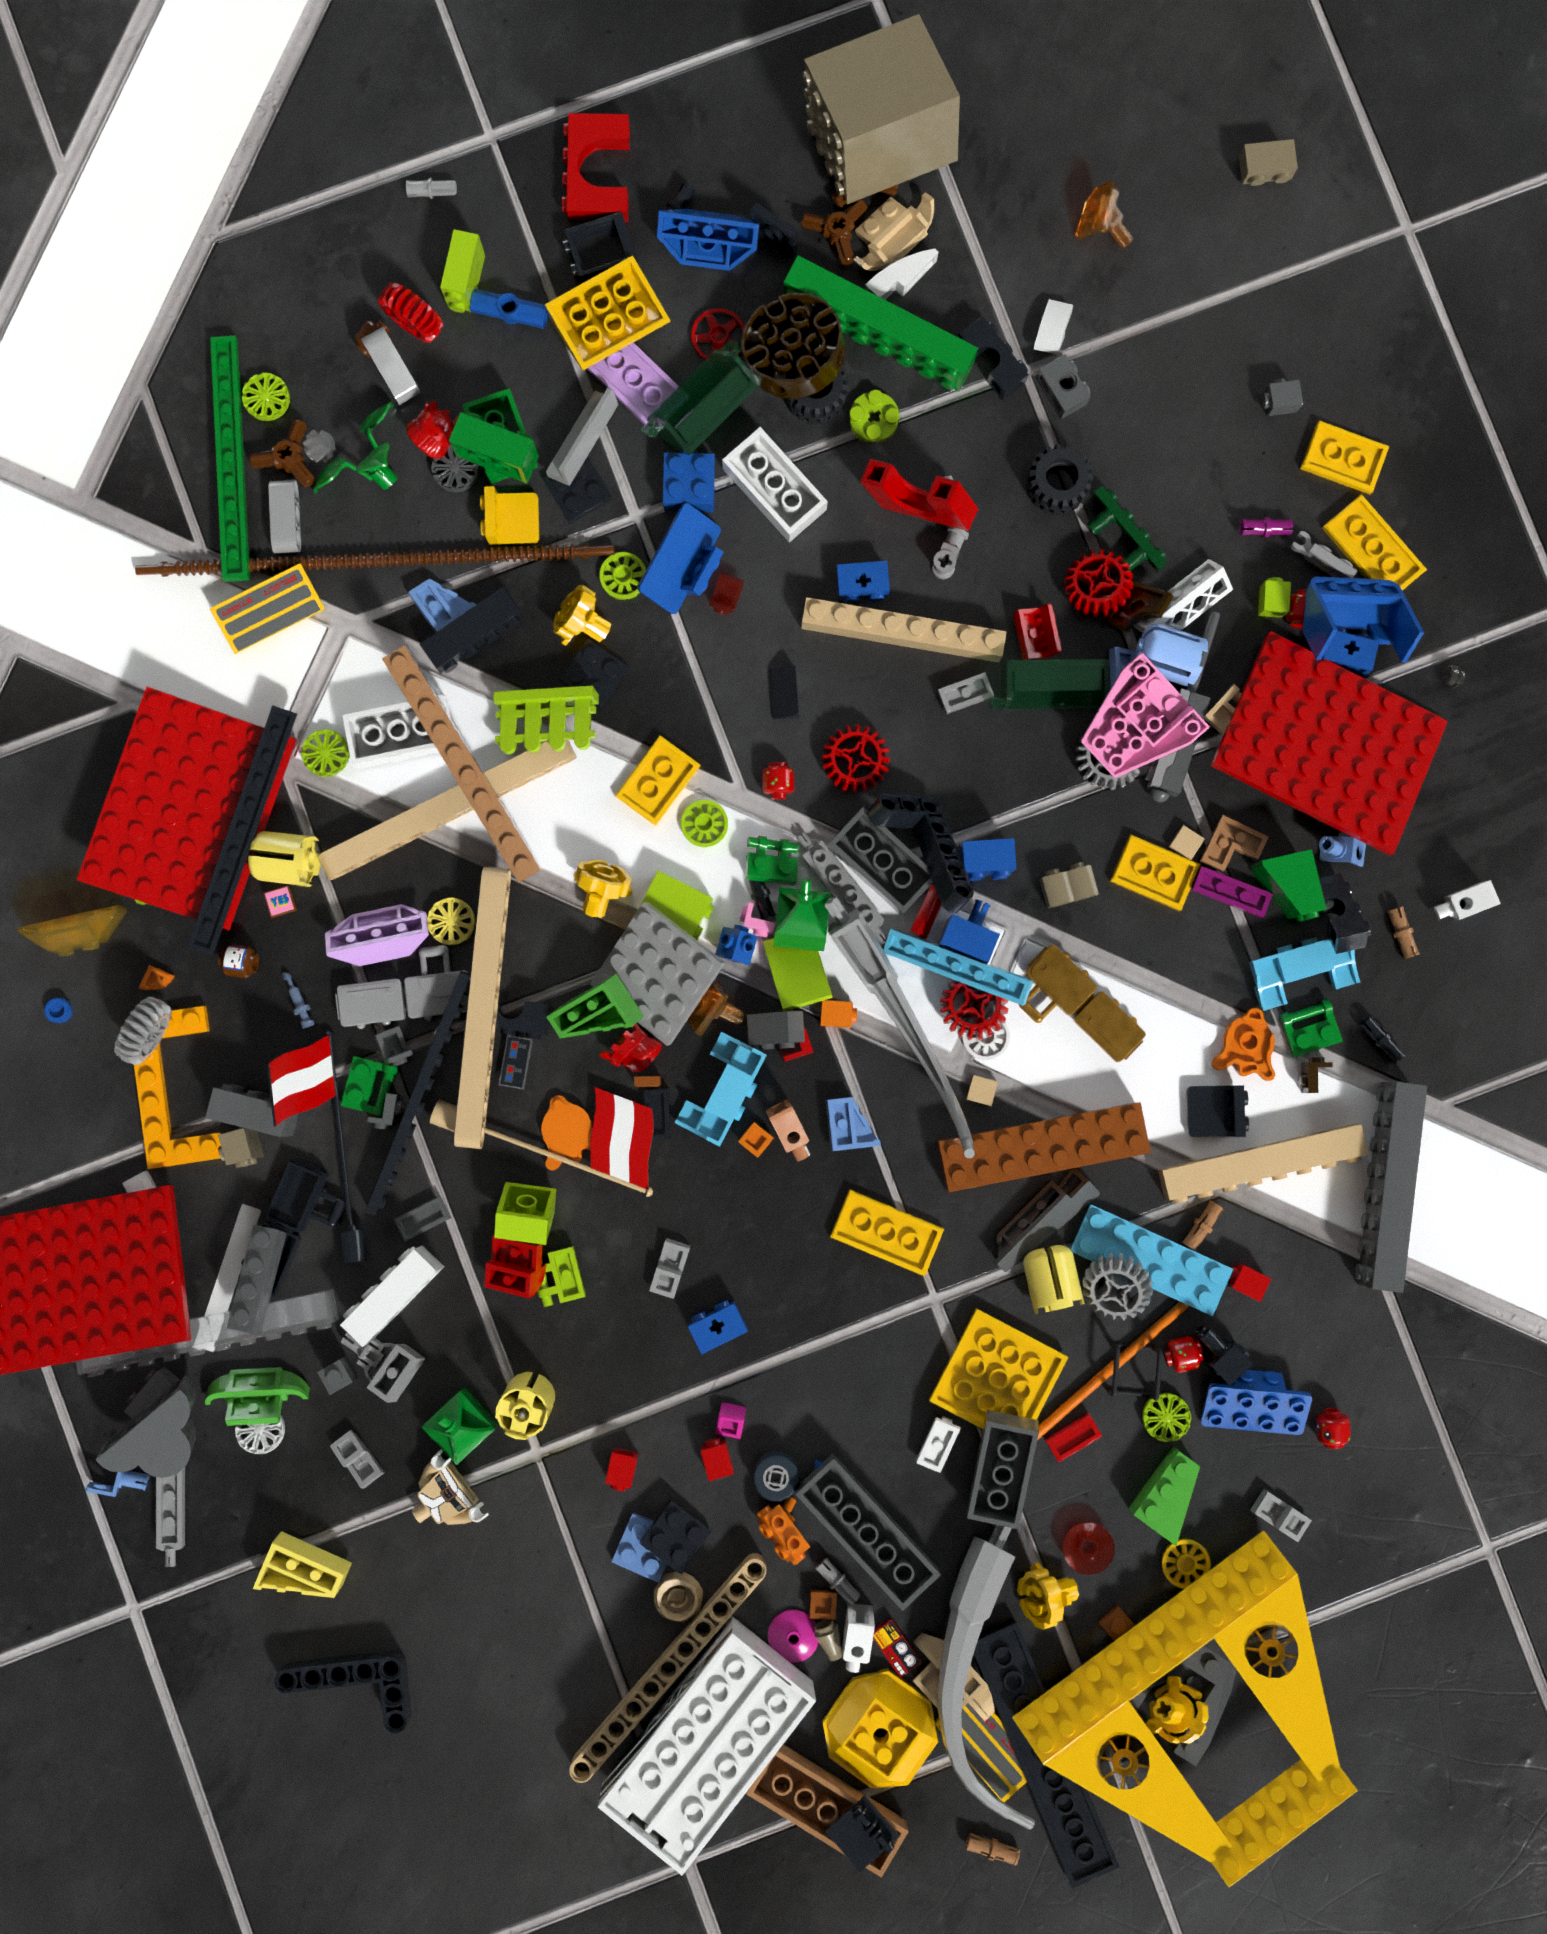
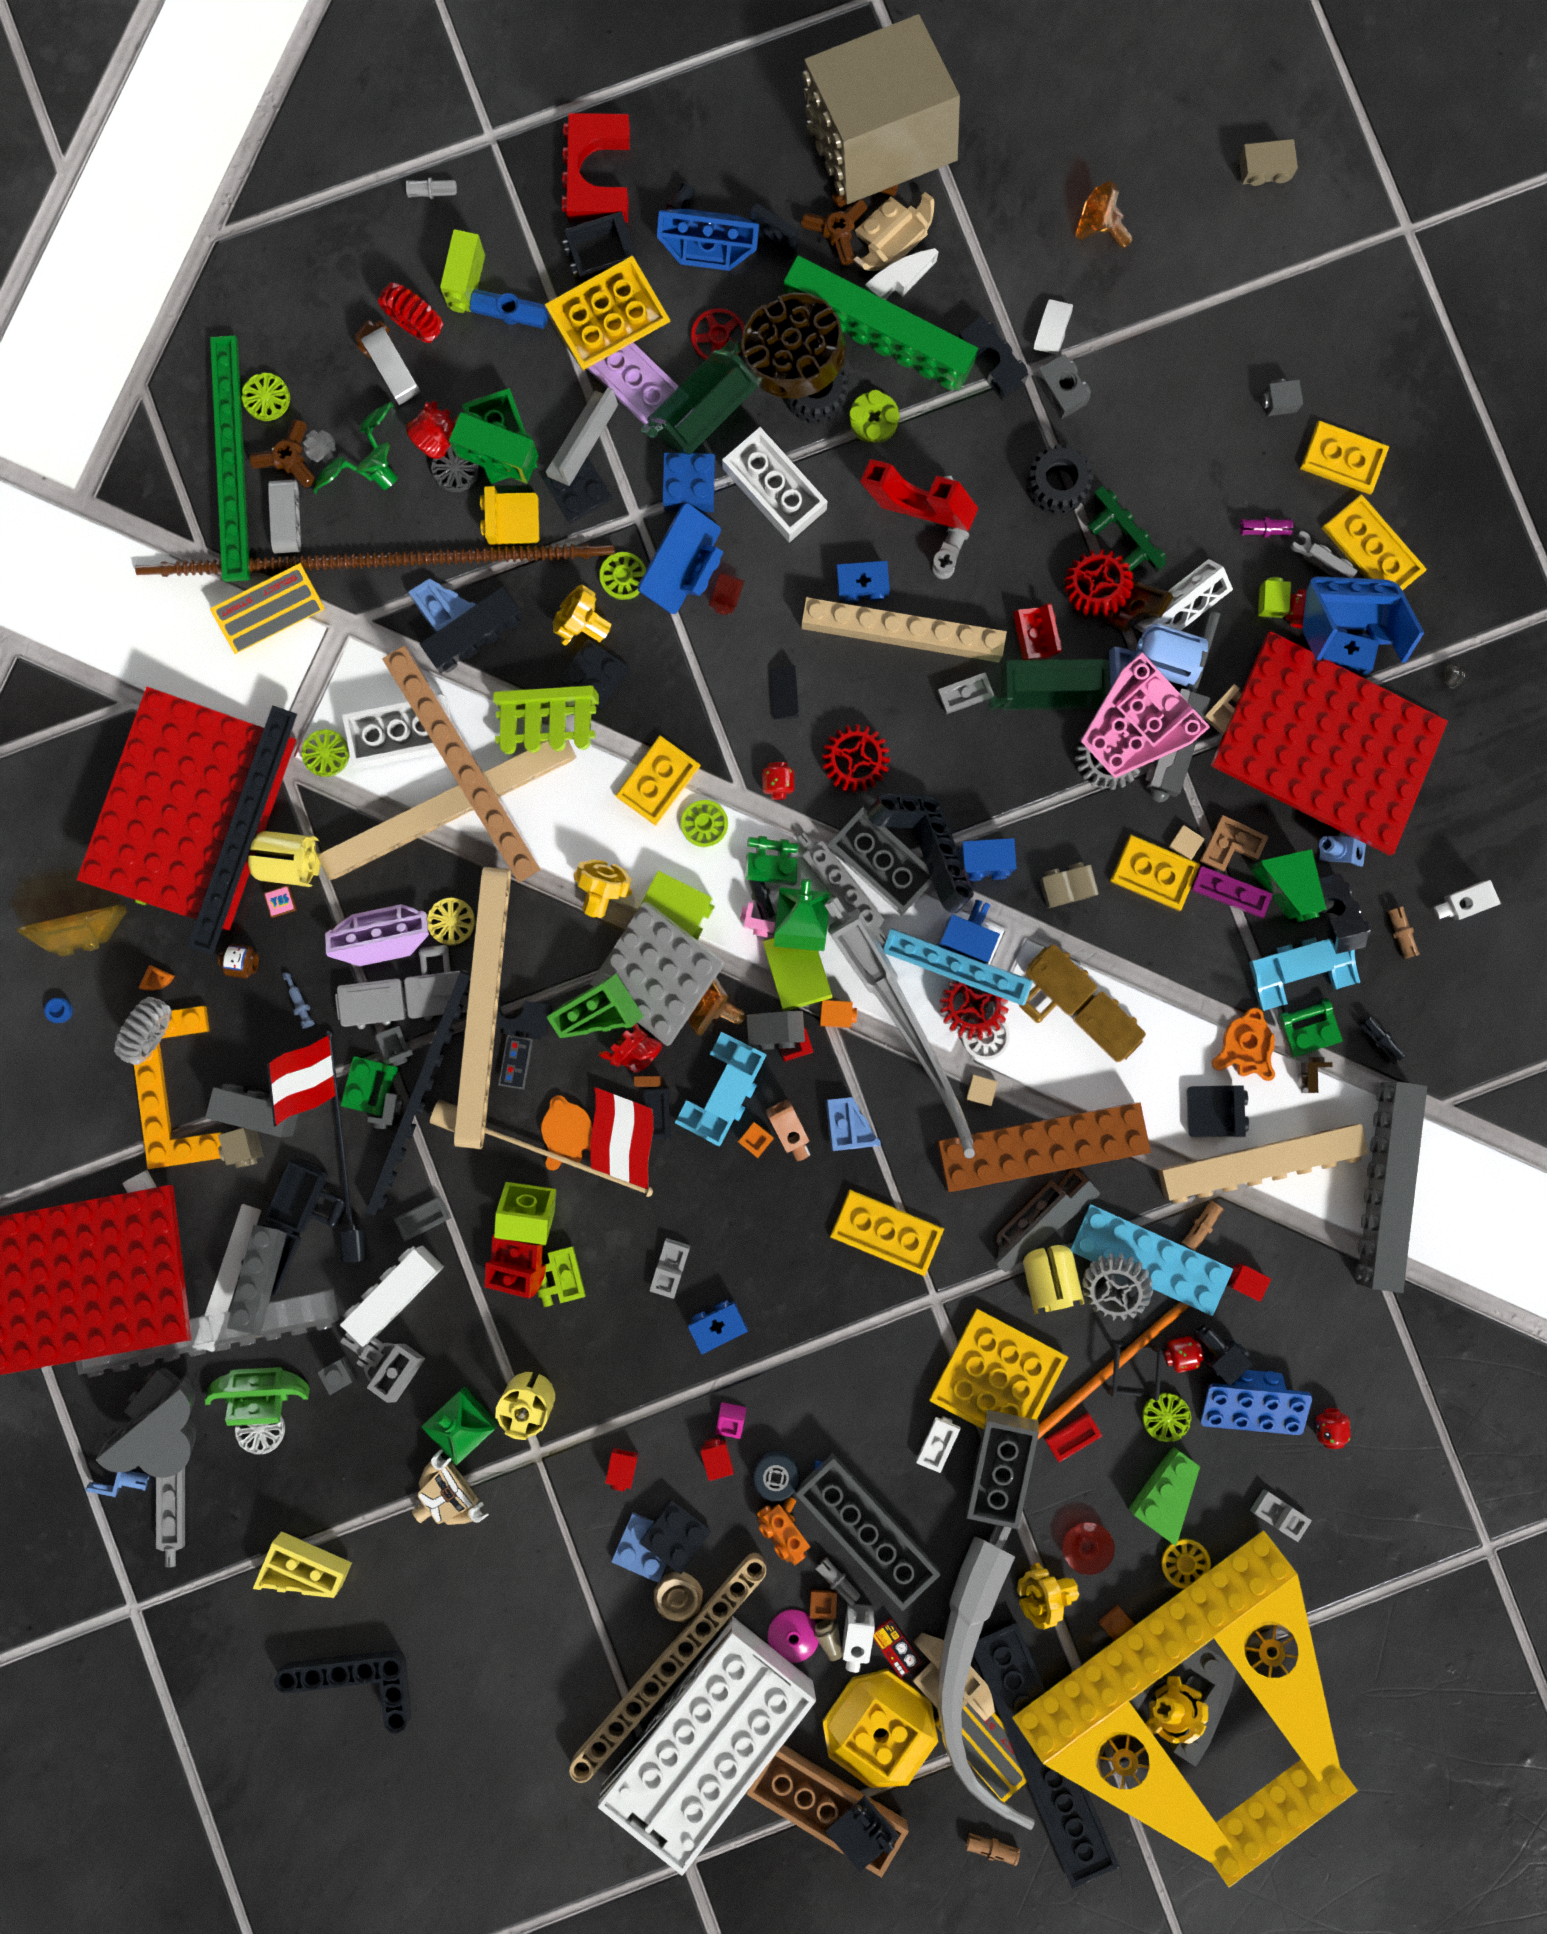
(357, 1458): light grey slope -> none
(736, 944): blue brick -> none
(927, 914): red tile -> none

